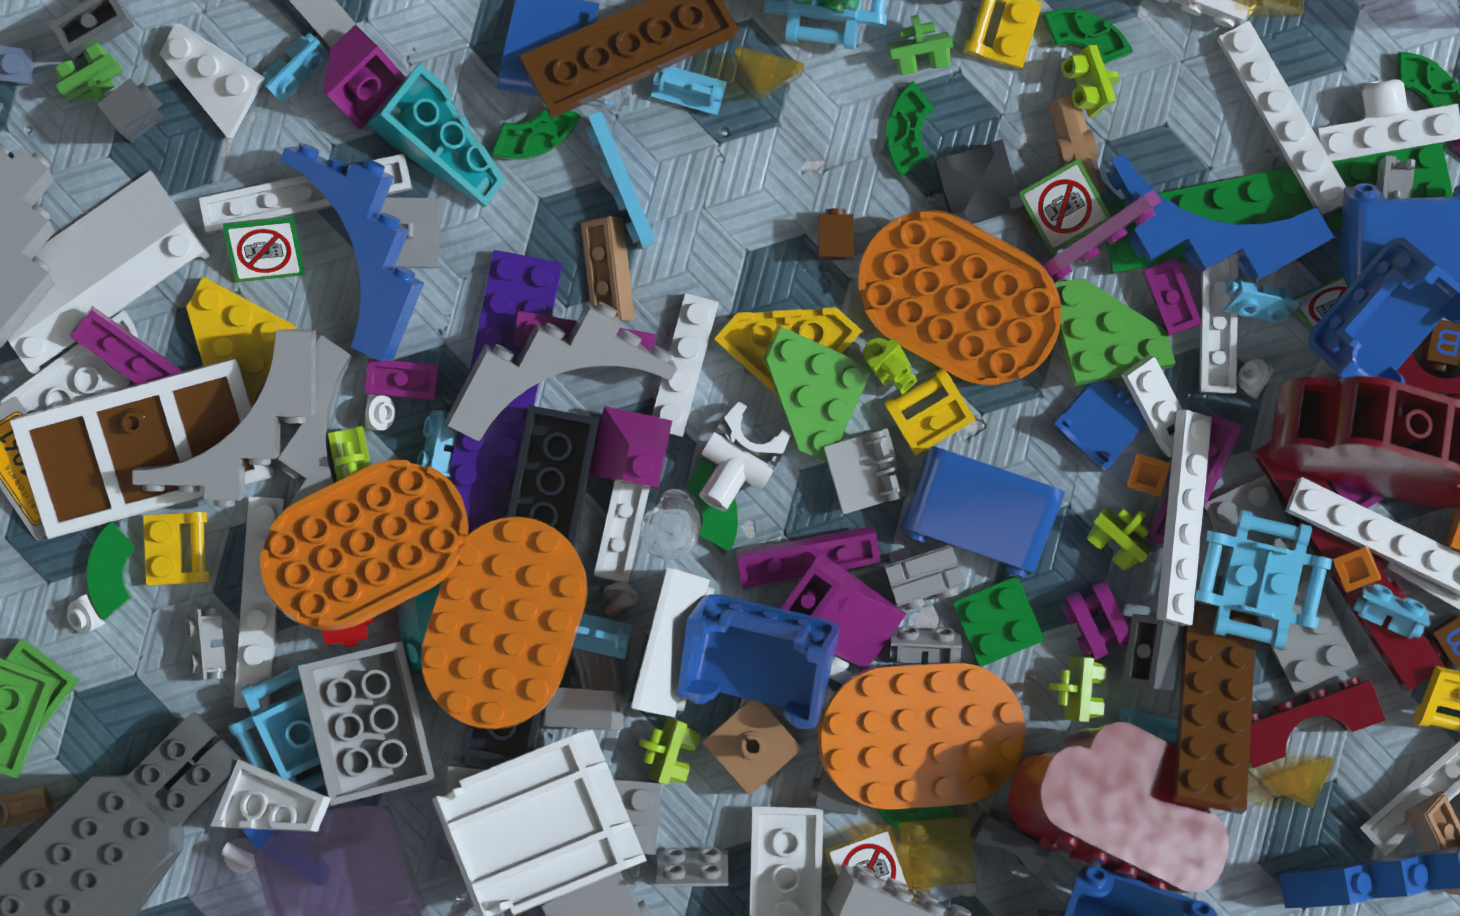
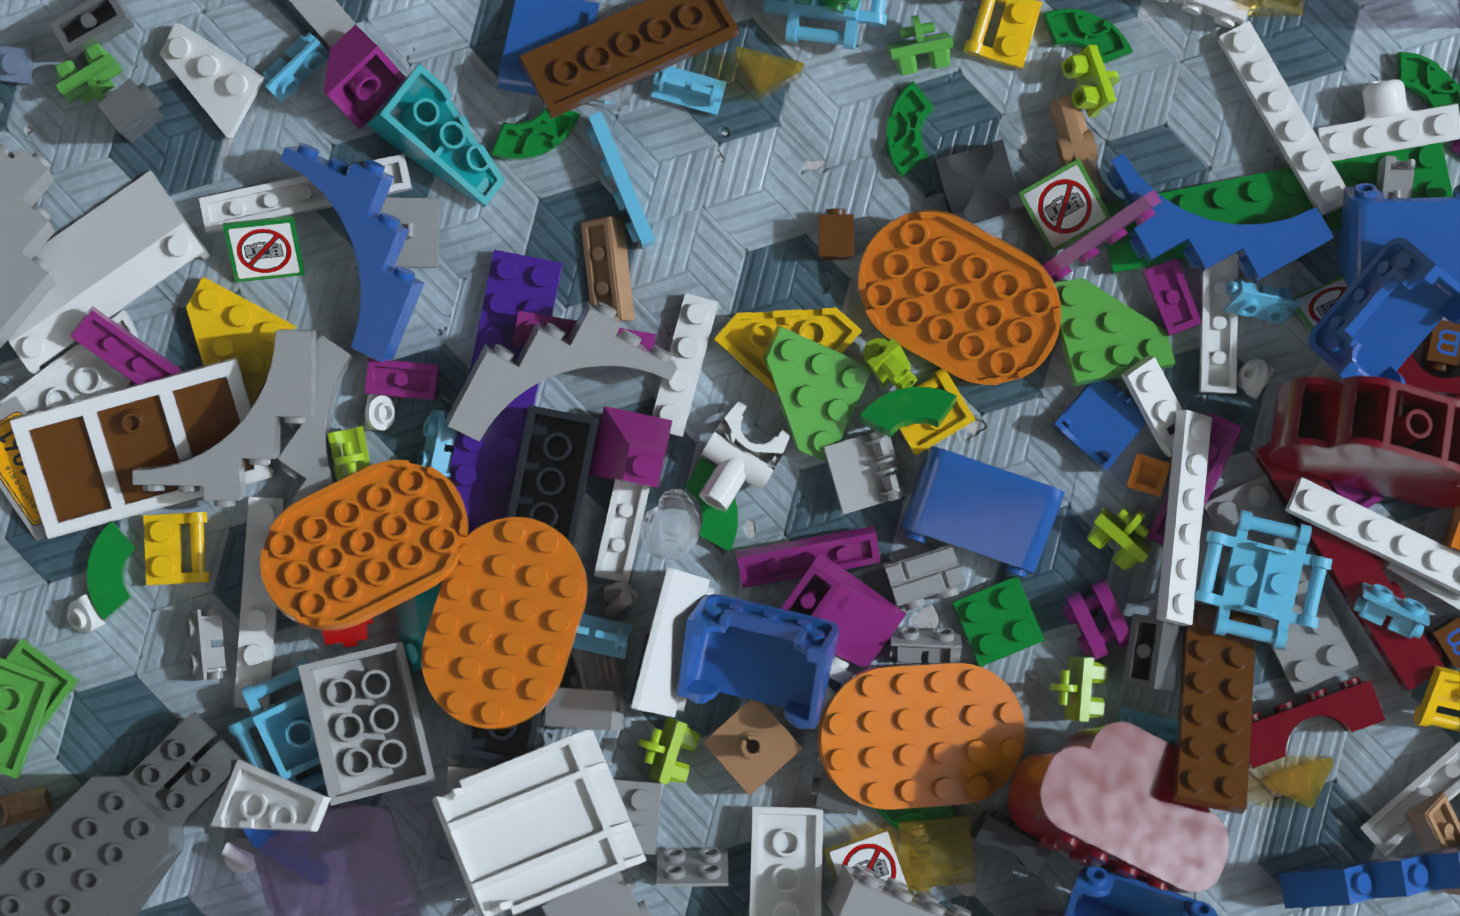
(908, 407): none -> green tile
(1357, 569): orange plate -> none

